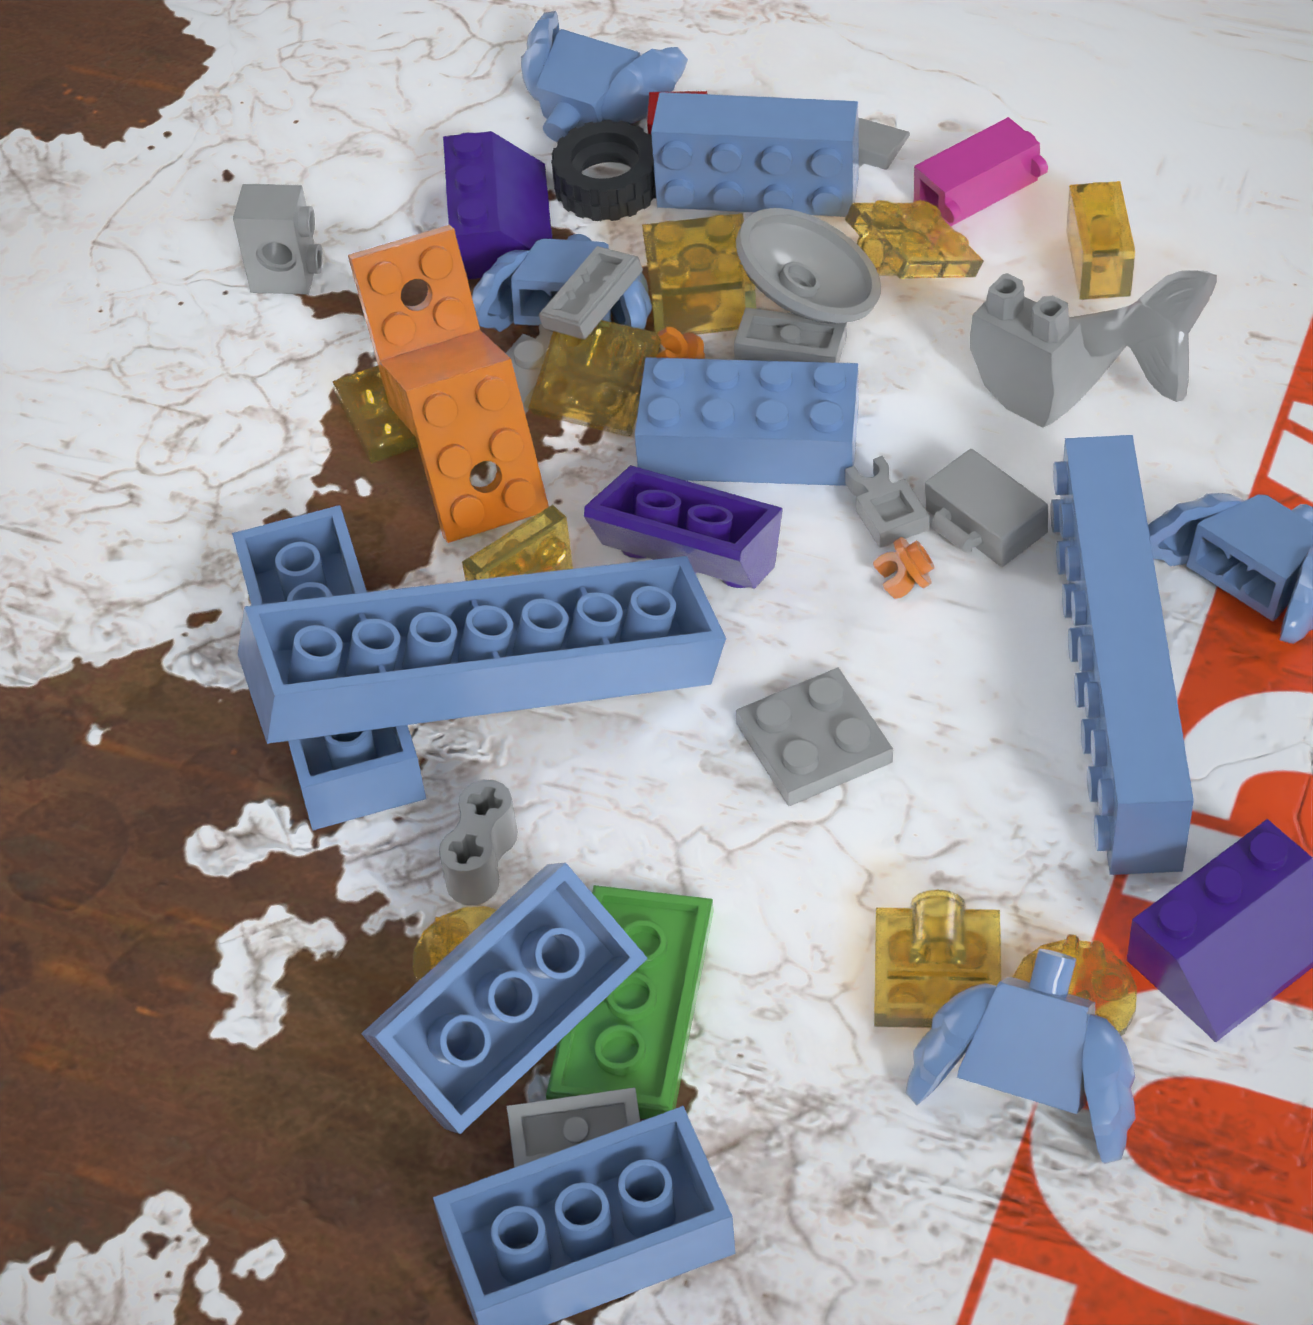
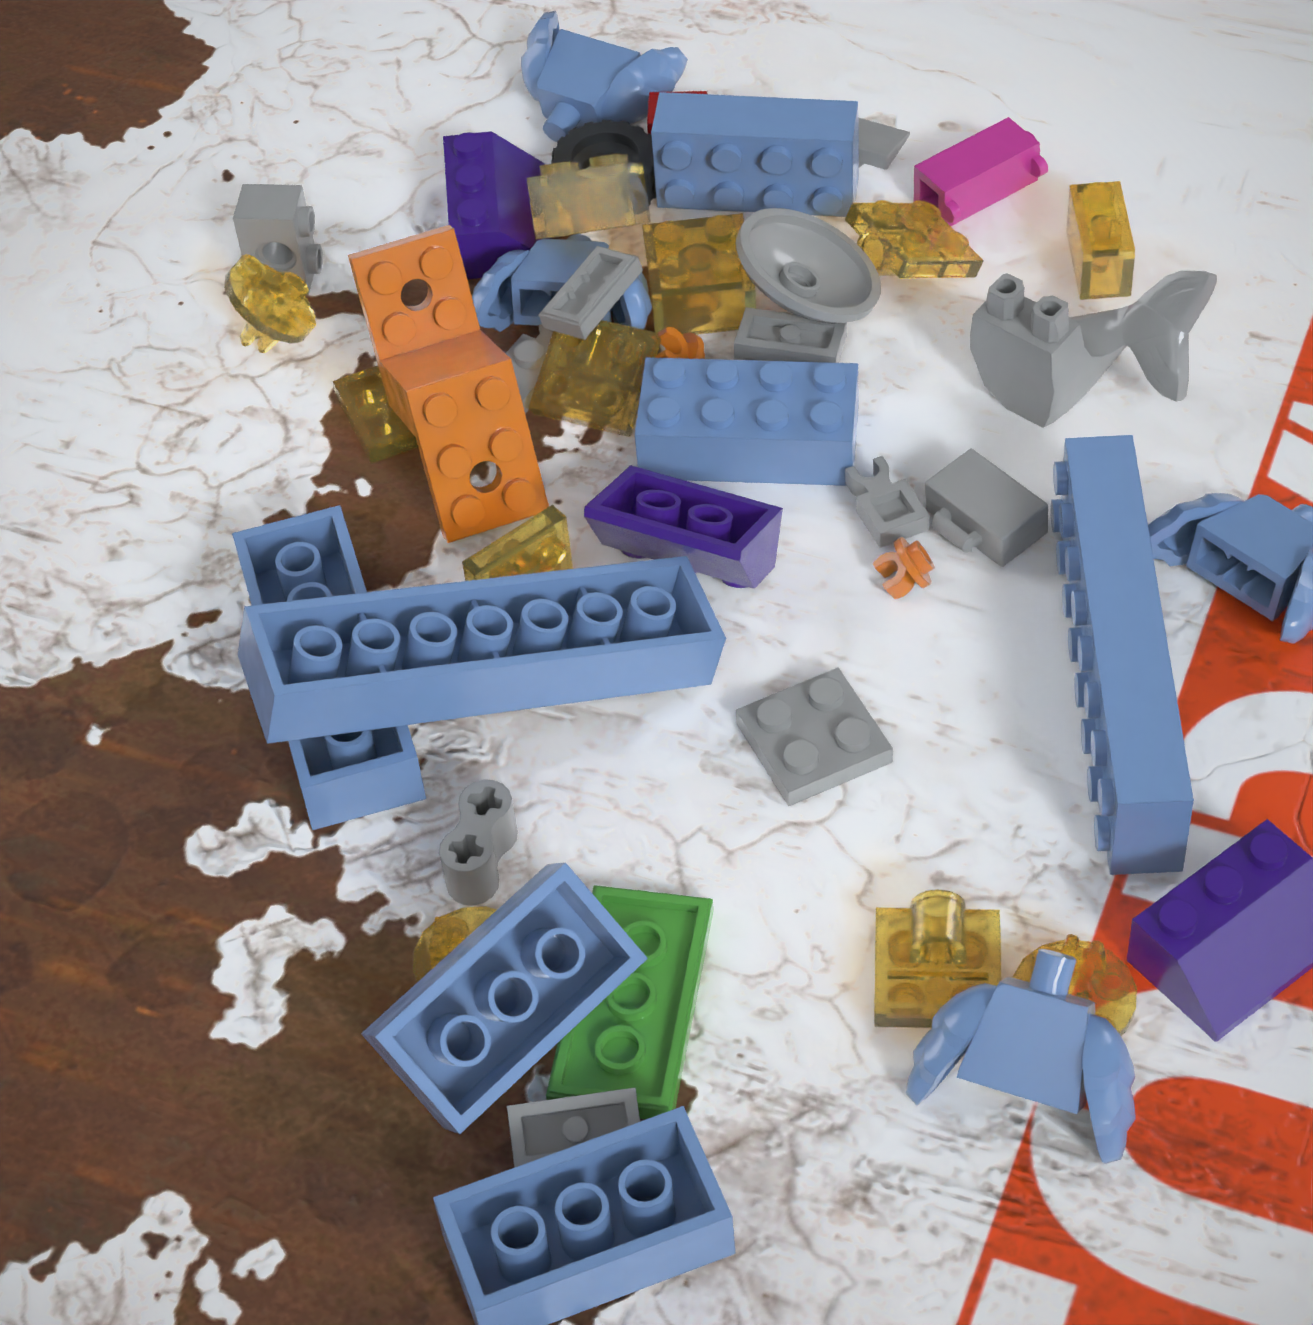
(270, 303): none -> clear yellow plate
(588, 199): none -> clear yellow brick

